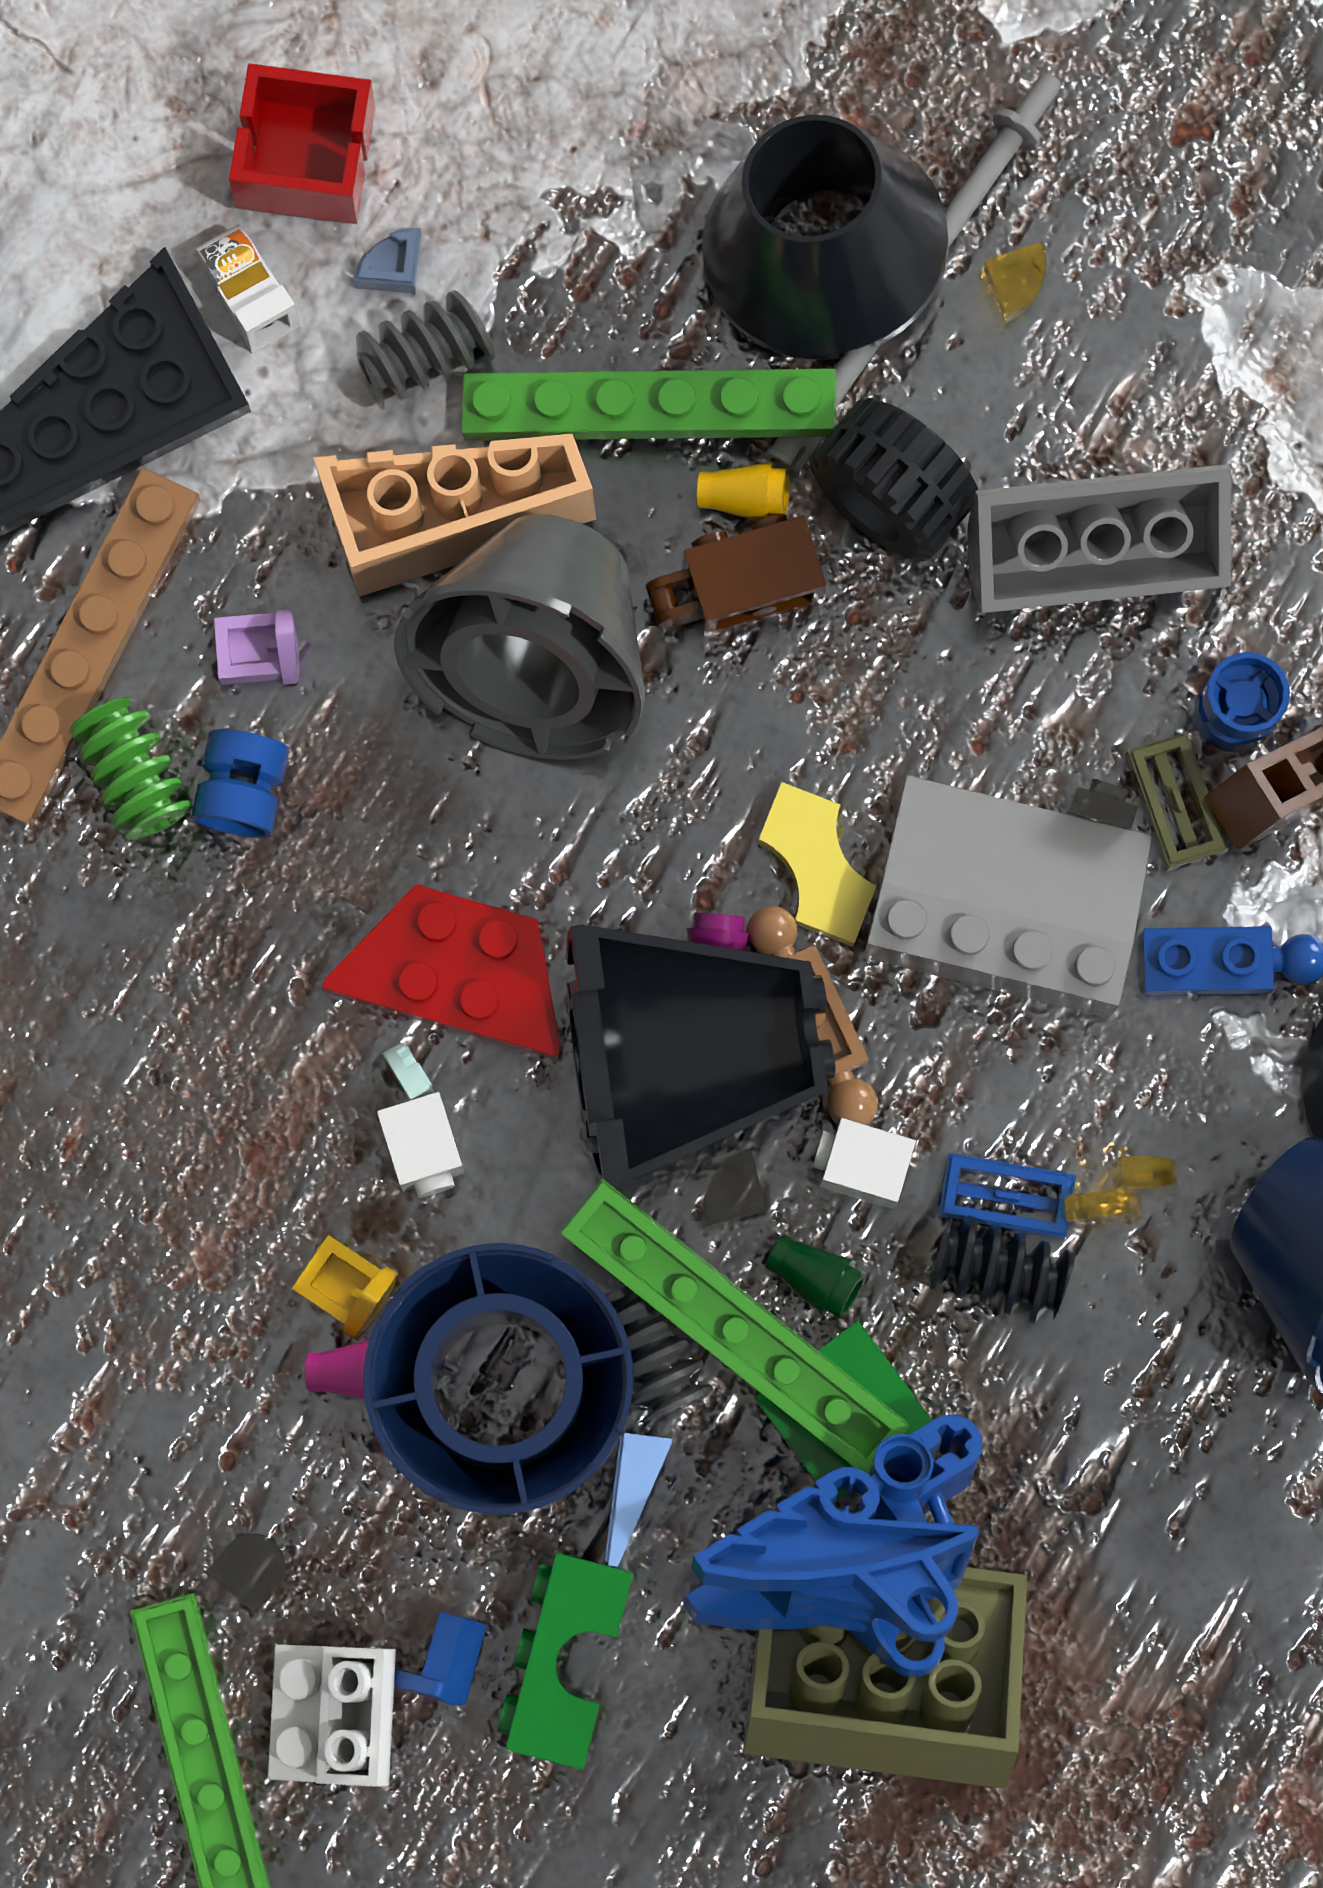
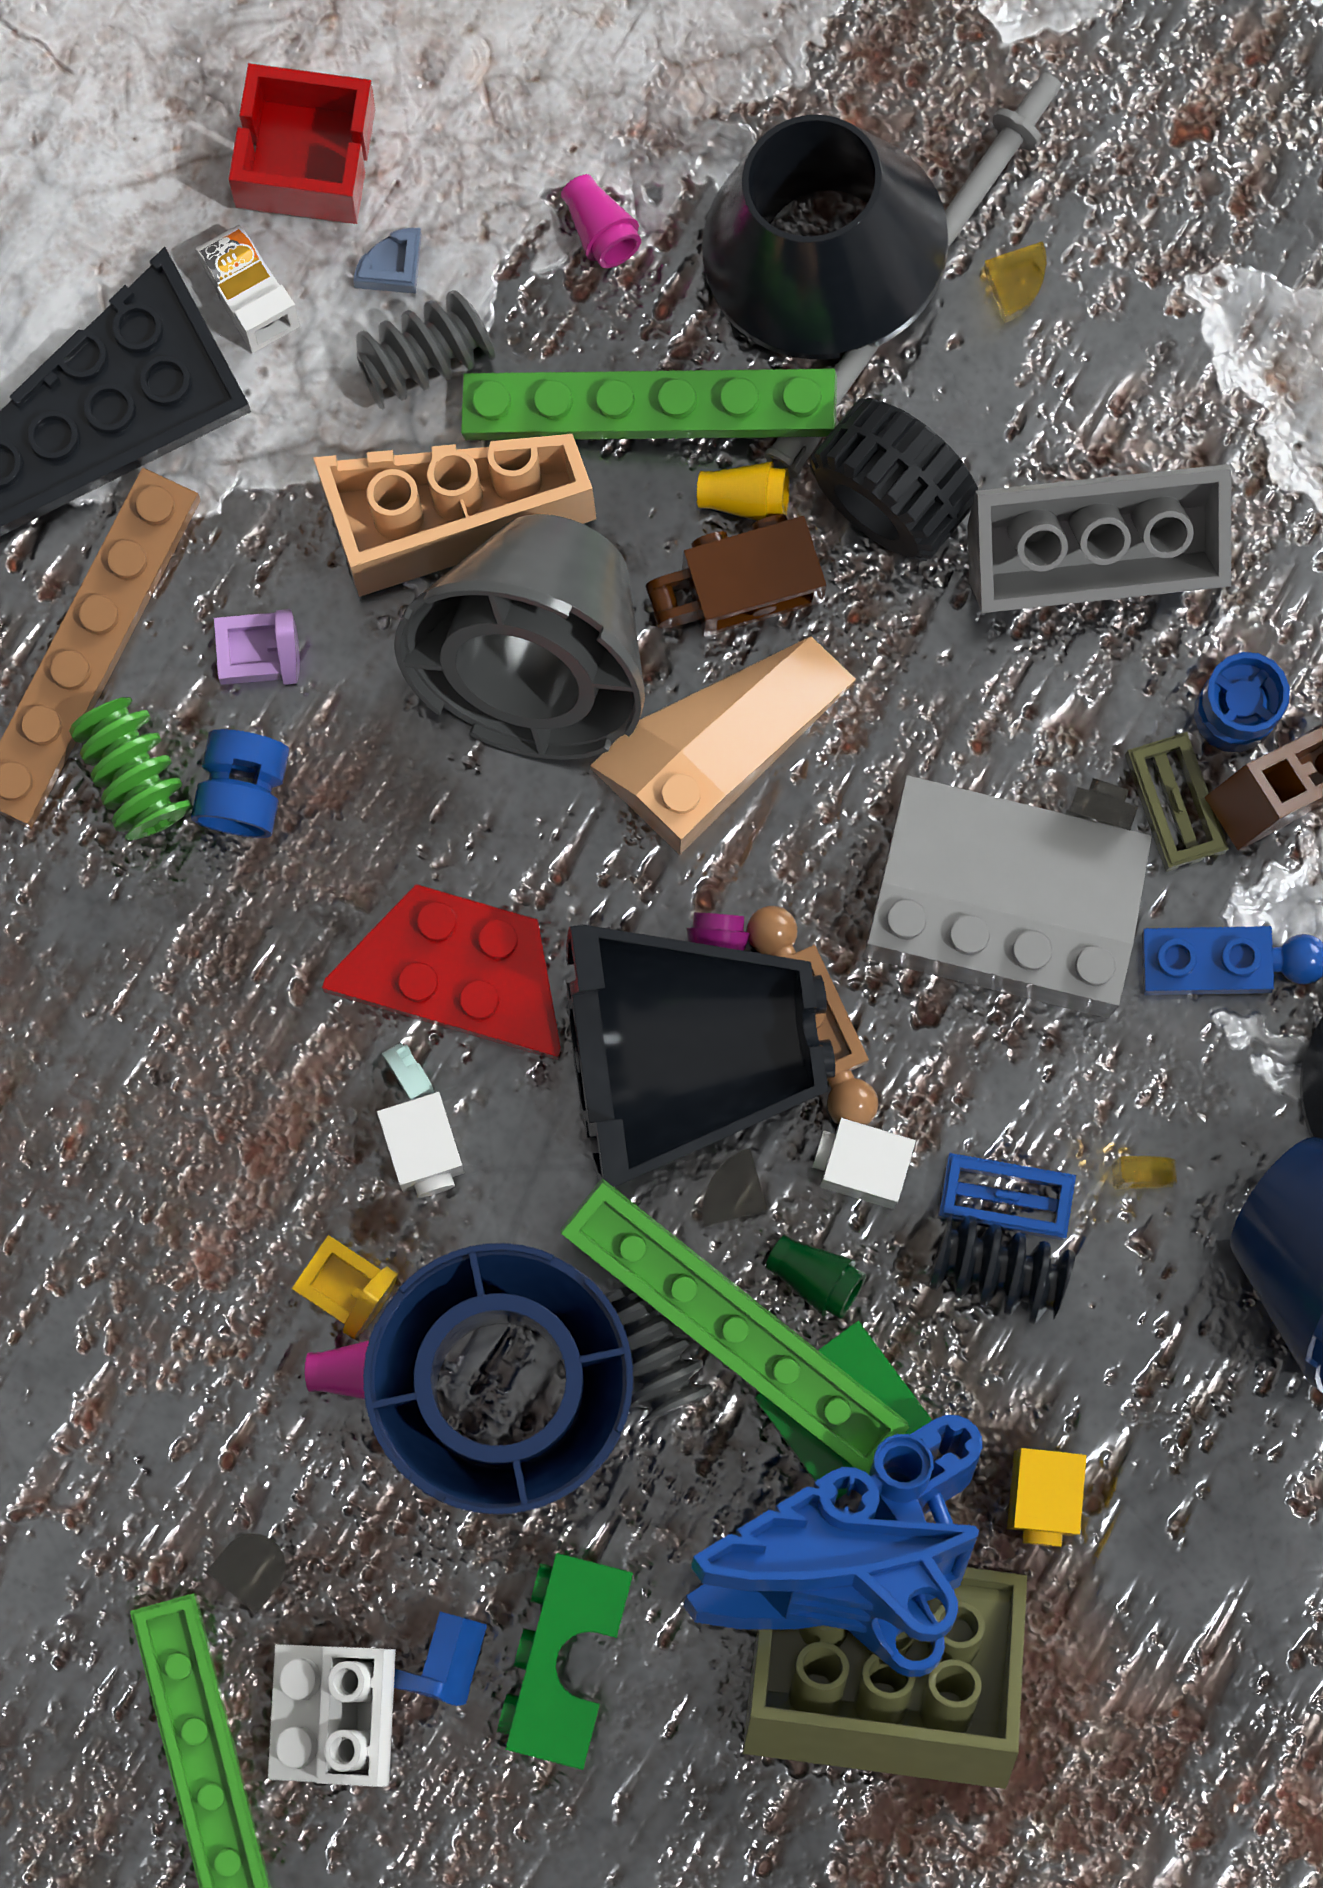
(601, 223): none -> dark pink cone
(635, 1474): light blue slope -> none
(712, 745): none -> light nougat wedge
(805, 839): light yellow tile -> none
(1046, 1495): none -> yellow brick
(1103, 1206): clear yellow tile -> none

